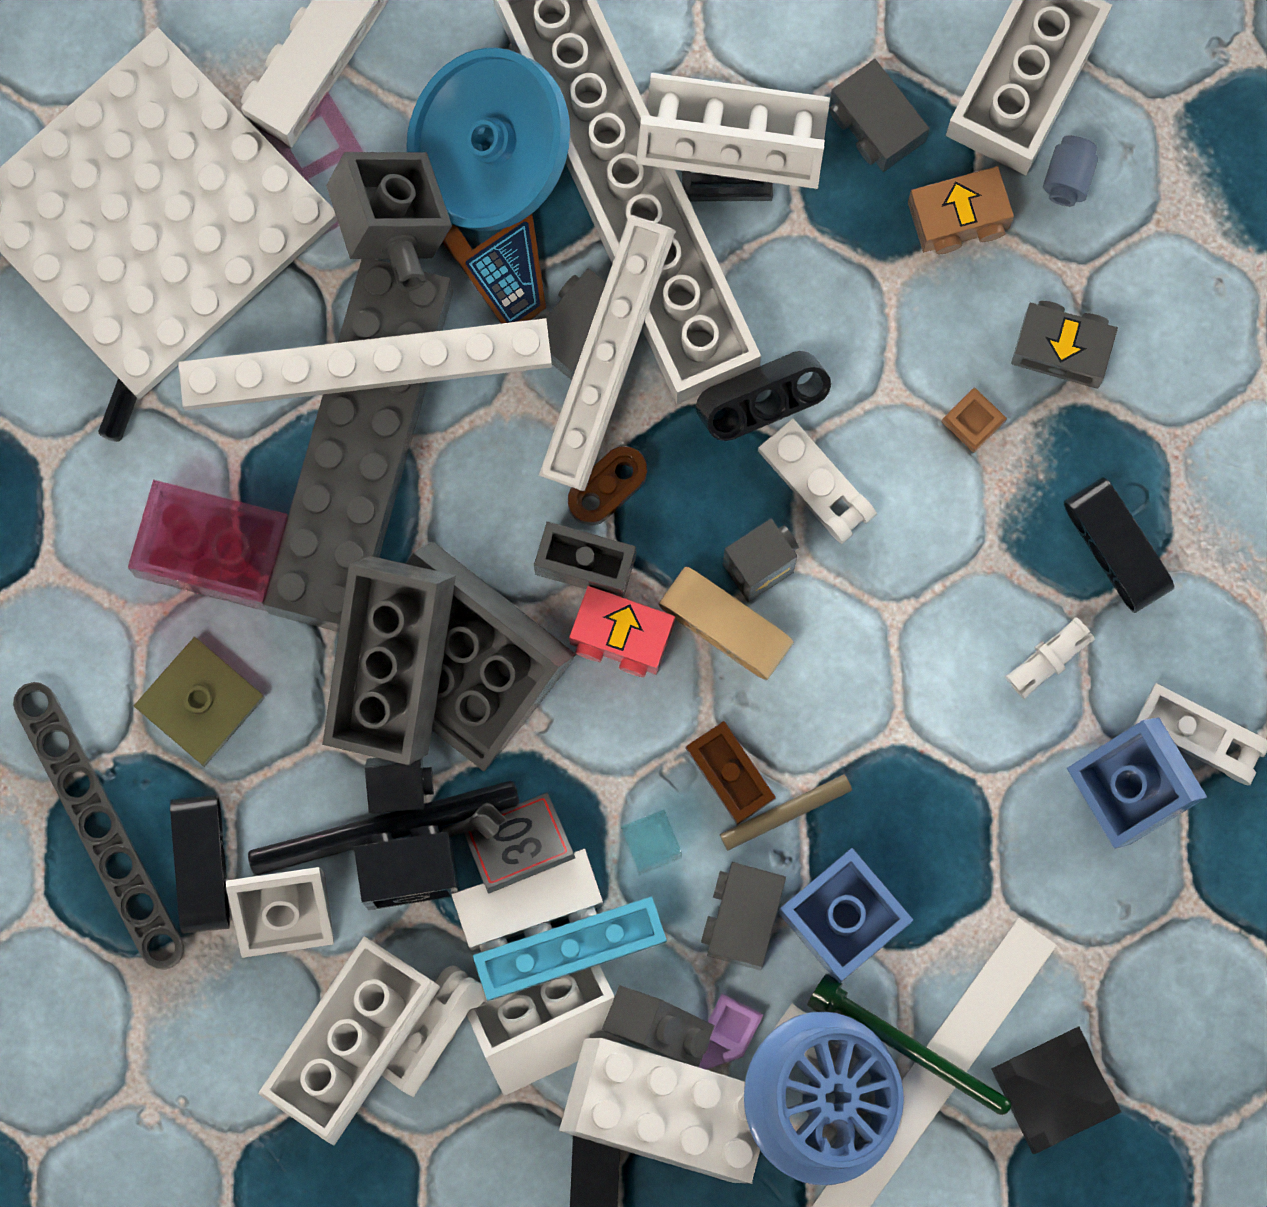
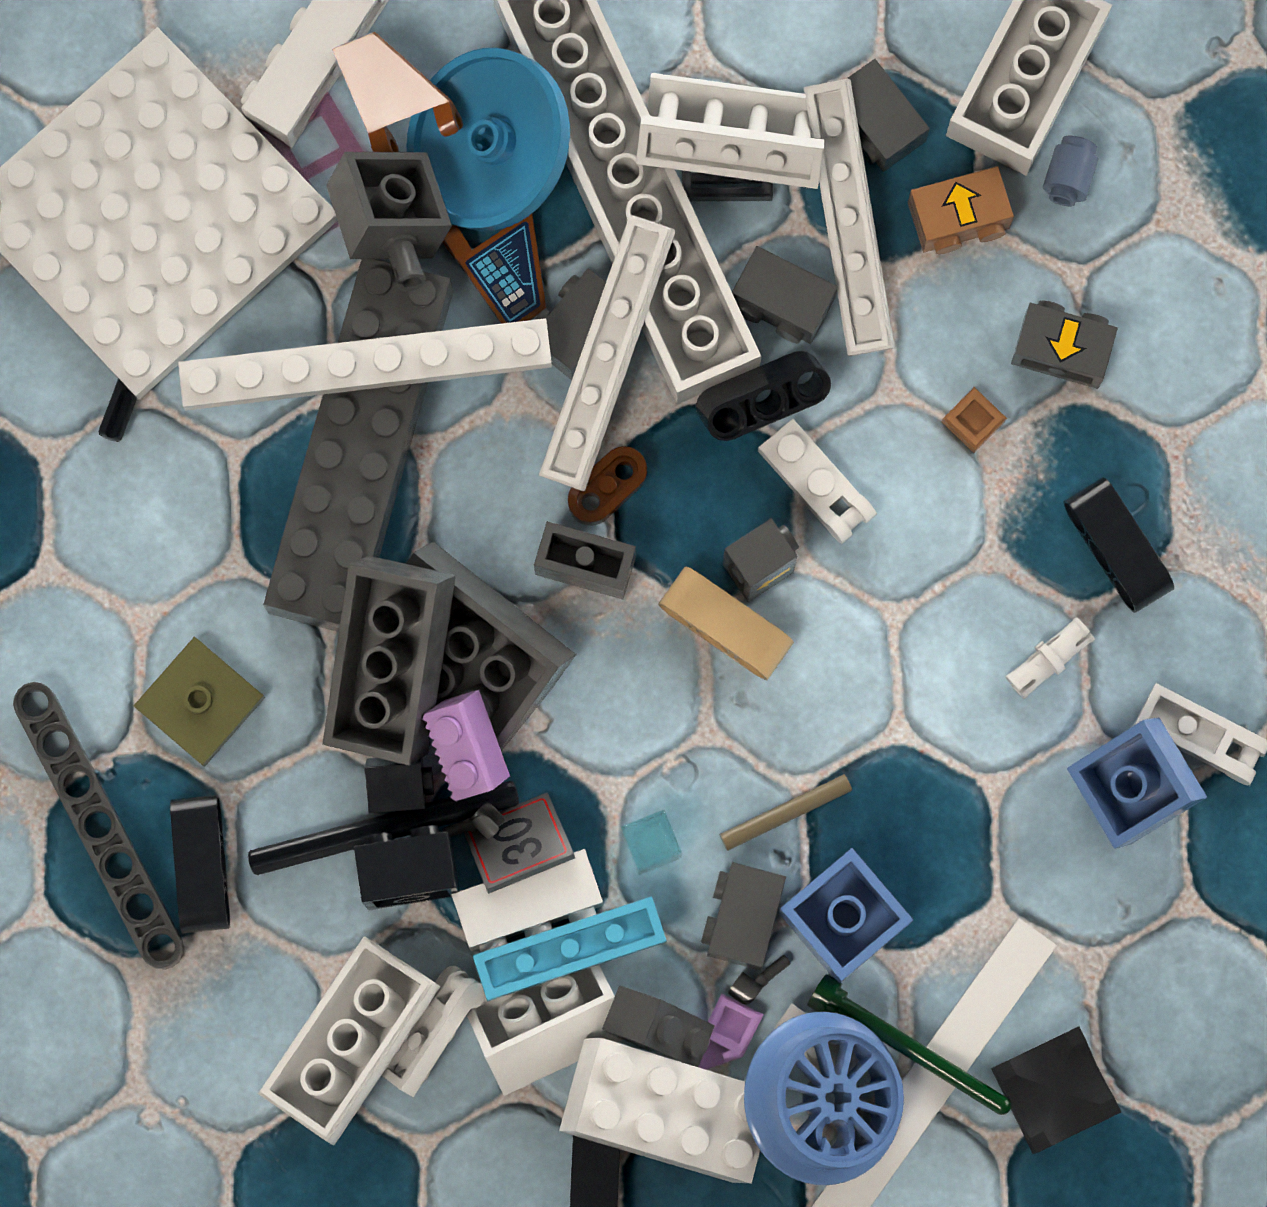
(207, 544): clear pink brick -> none
(281, 912): white slope -> none
(390, 90): none -> flag
(466, 745): none -> lavender brick
(621, 632): coral brick -> none
(730, 773): reddish brown plate -> none
(747, 989): none -> dark grey hand
(783, 296): none -> dark grey brick
(849, 218): none -> white tile

